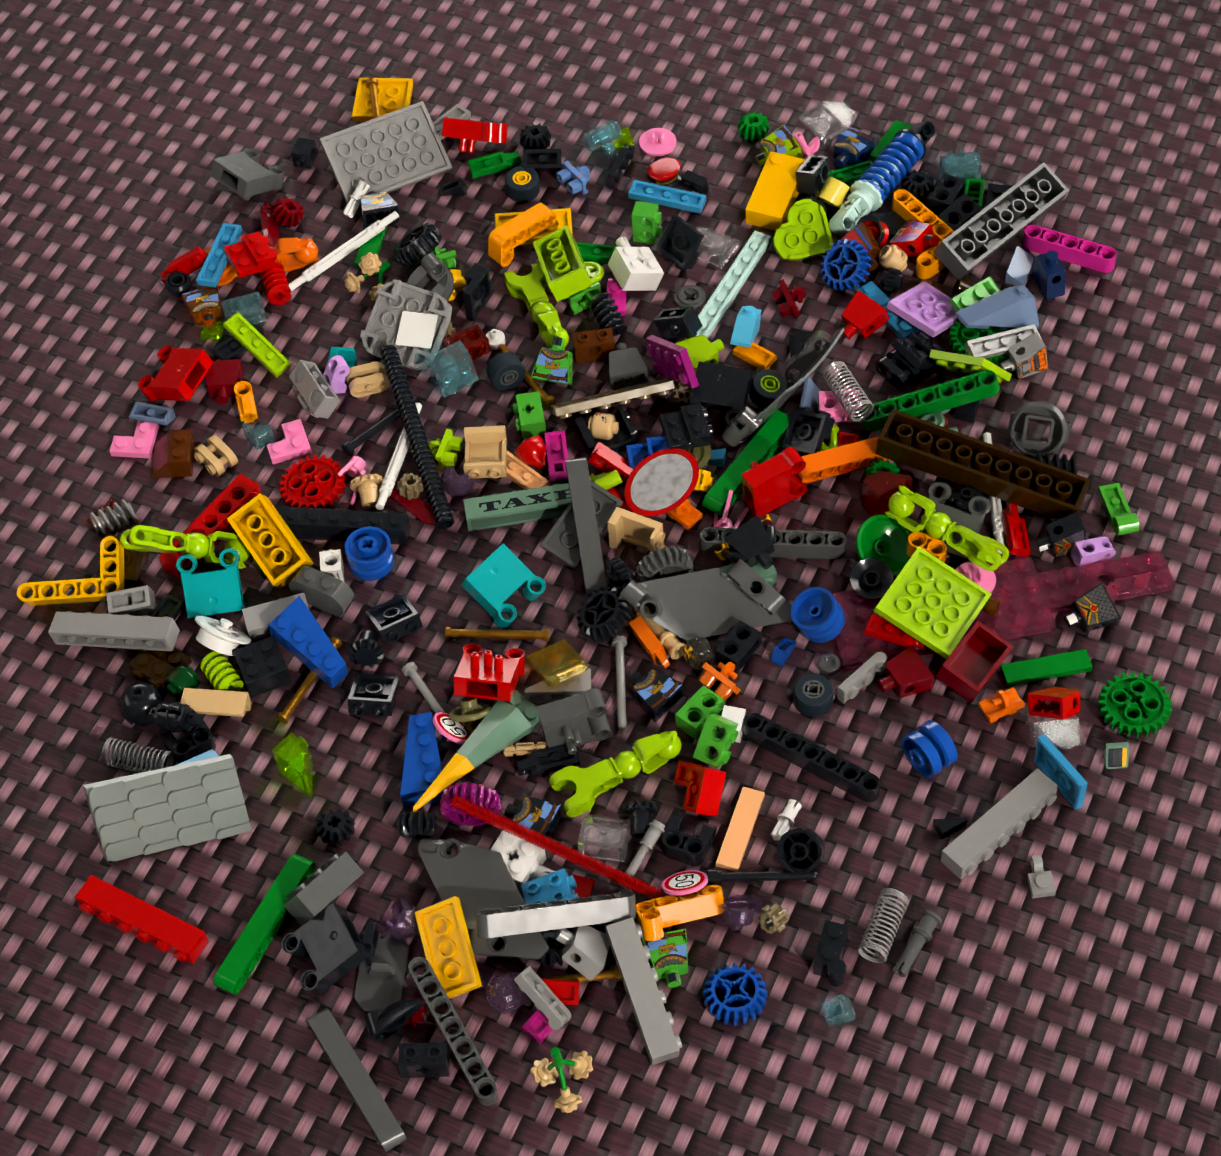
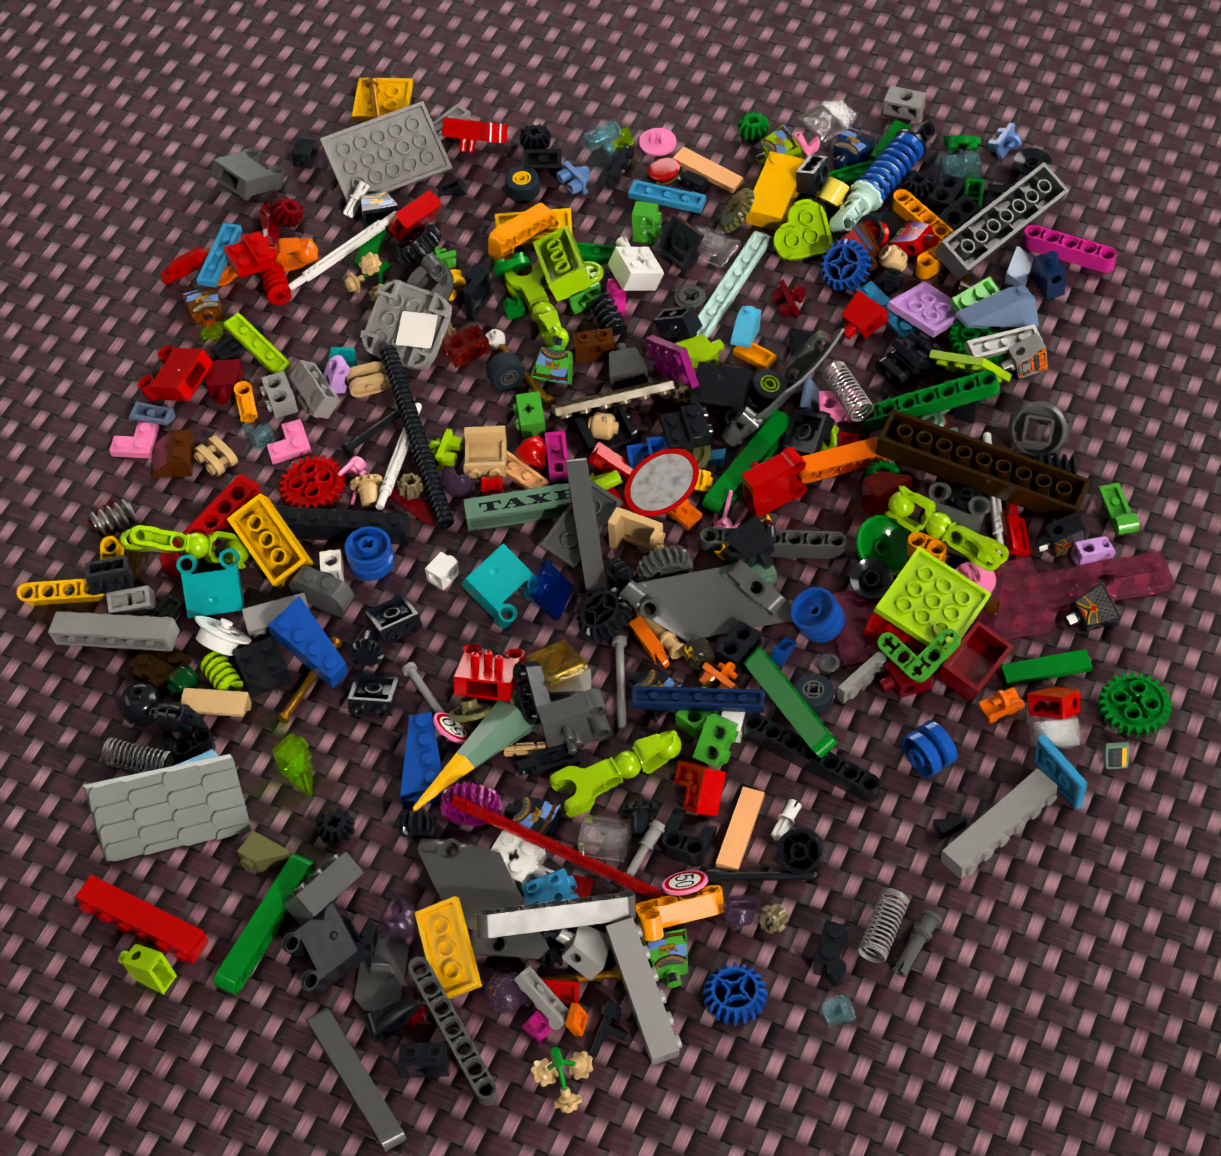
(109, 575): none -> black brick
(148, 967): none -> lime torso
(178, 283): black cone -> none
(248, 306): clear light blue brick -> none
(262, 854): none -> olive slope
(279, 395): none -> light grey brick
(418, 212): none -> red brick
(442, 570): none -> white brick
(452, 369): clear light blue brick -> none
(491, 485): none -> red tile
(493, 163): green hinge -> none
(500, 634): pearl gold bar -> none
(513, 307): none -> green tile
(516, 264): none -> green tile
(530, 689): none -> black beam
(551, 590): none -> clear blue tile
(576, 1019): none -> orange tile
(609, 1013): none -> black piece
(698, 699): none -> dark blue tile
(713, 172): none -> light nougat tile
(736, 210): none -> olive gear
(790, 702): none -> green beam
(904, 103): none -> light grey brick
(916, 661): none -> bright green beam
(970, 143): none -> green tile
(1006, 140): none -> medium blue hips
(1029, 159): none -> black dish
(1040, 881): light grey plate -> none

